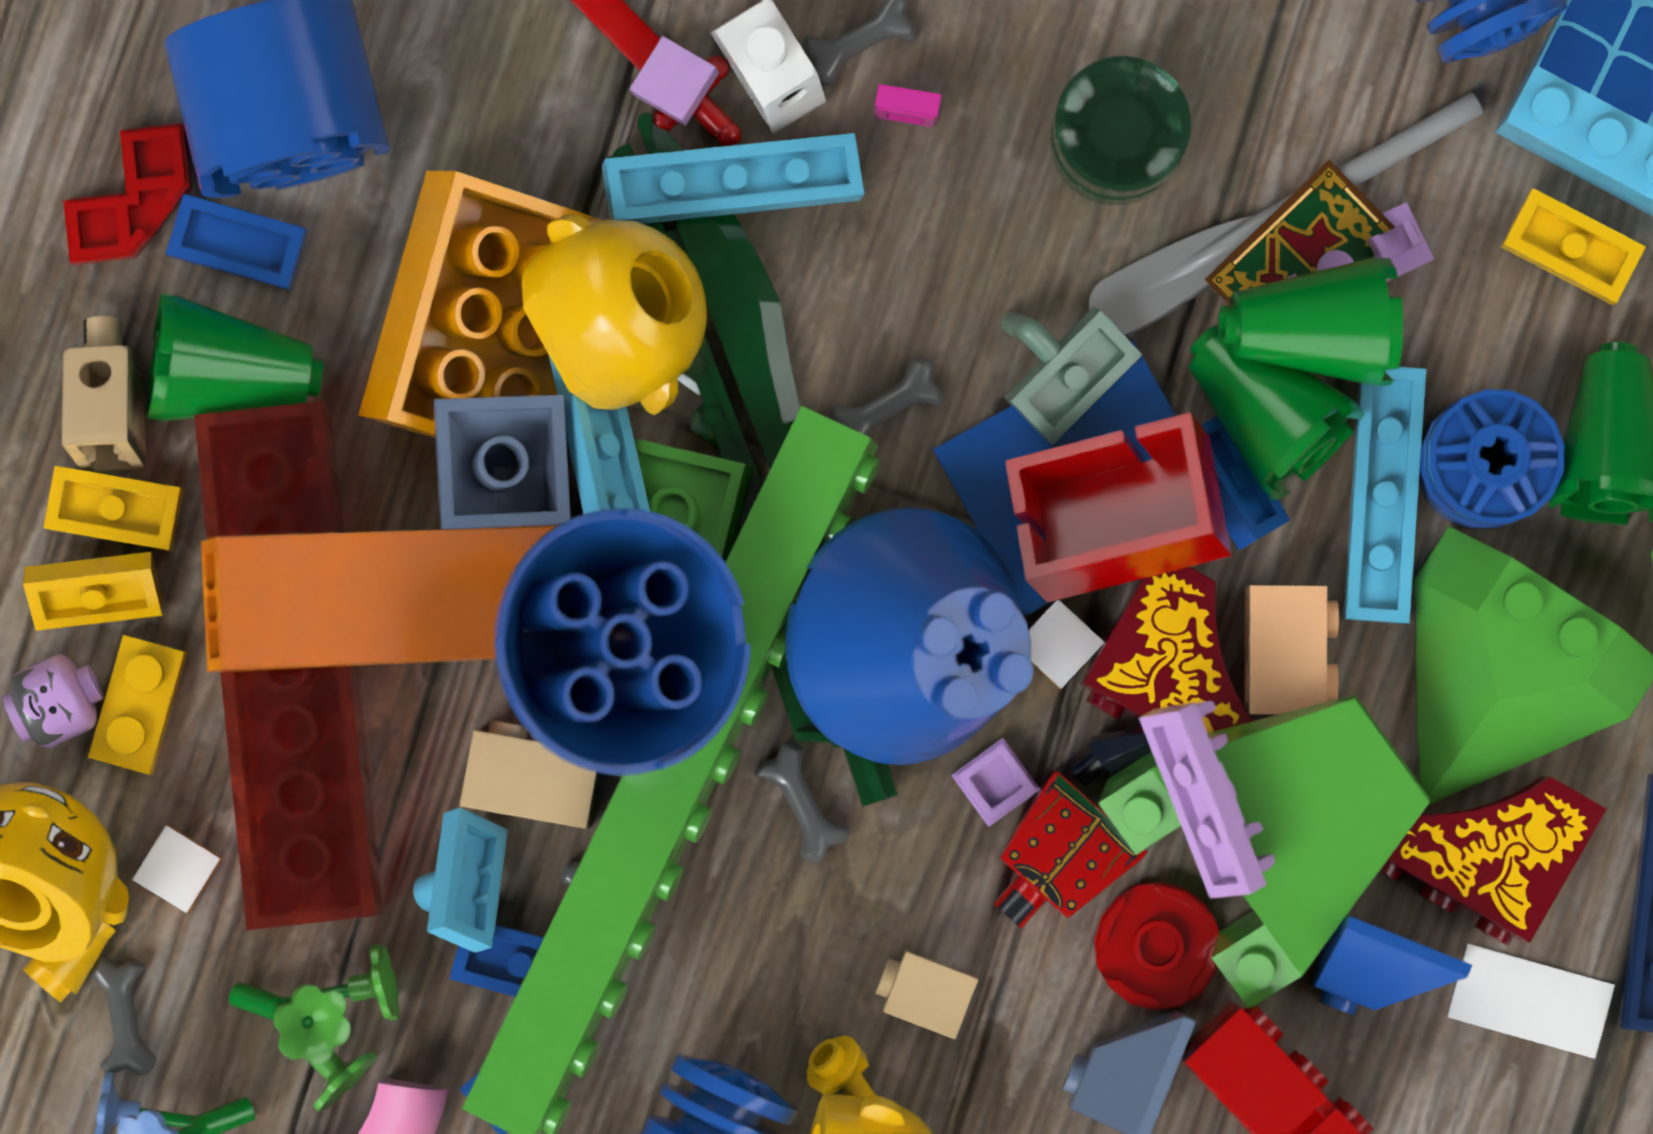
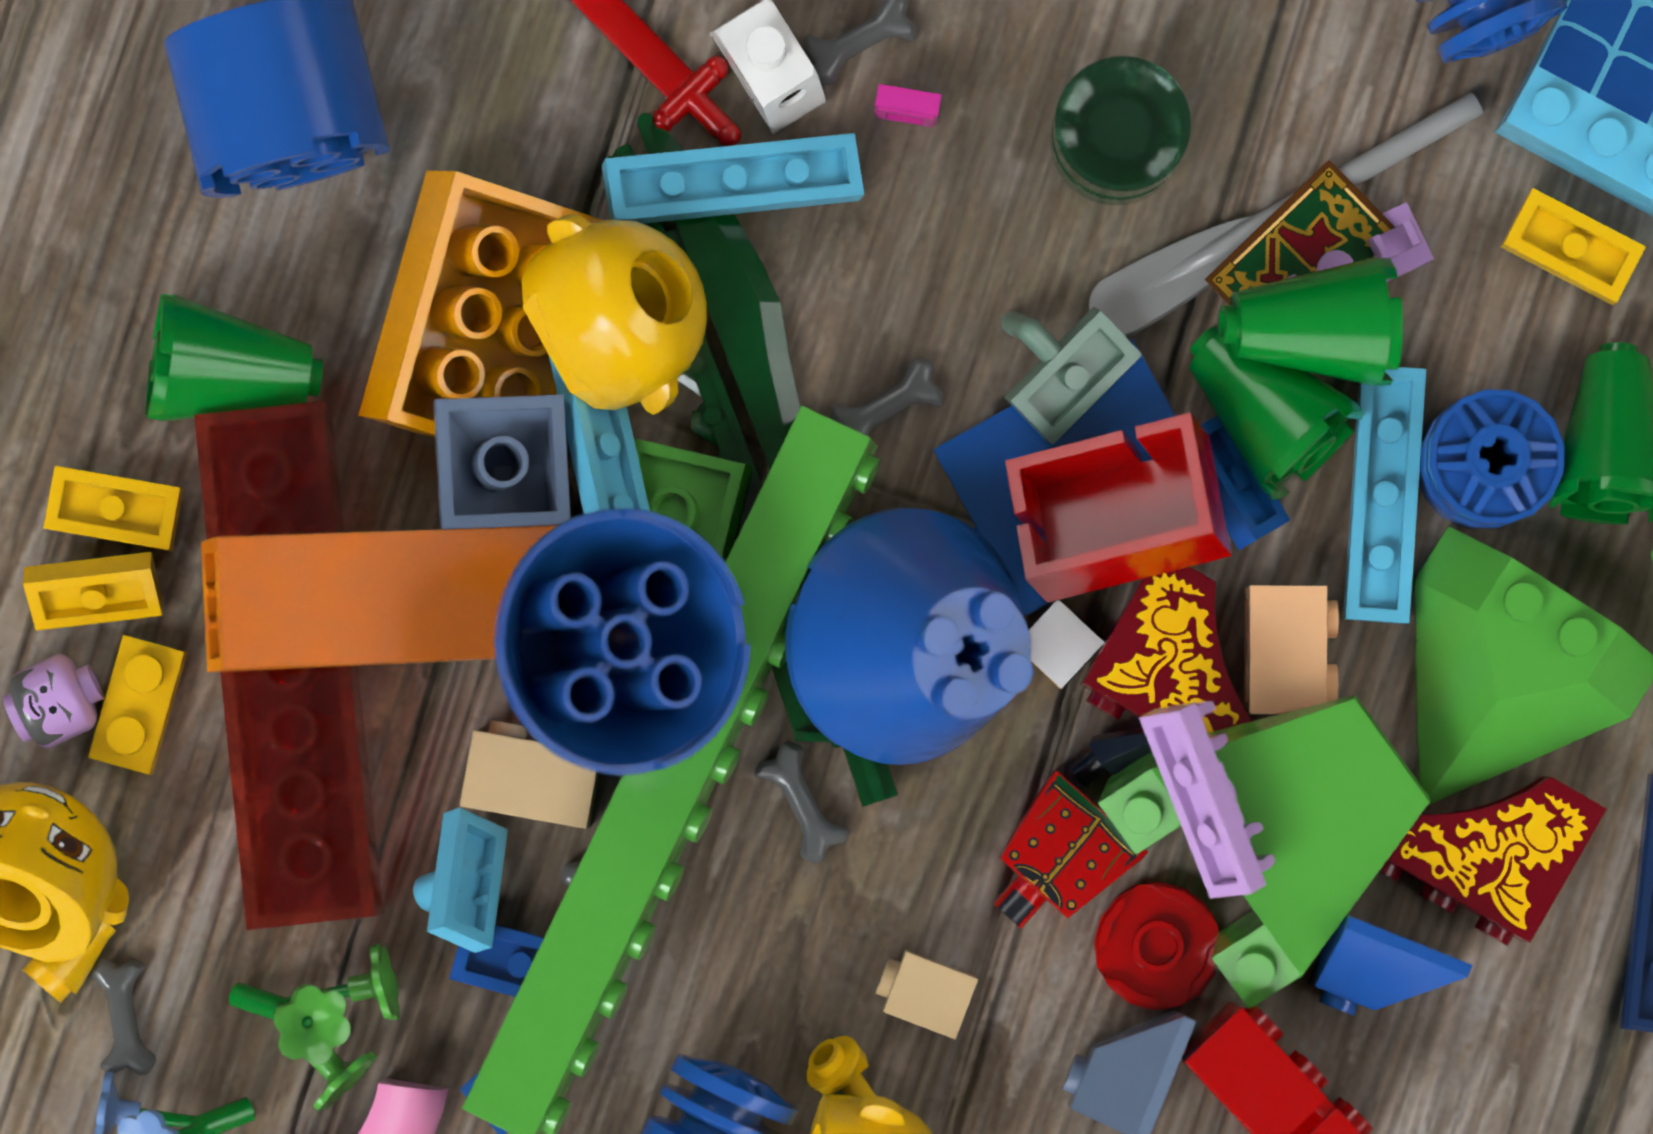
(103, 401): tan torso -> none
(124, 223): red tile -> none
(177, 868): white tile -> none
(237, 242): blue tile -> none
(674, 80): lavender tile -> none
(995, 782): lavender tile -> none
(1532, 1001): white sticker -> none

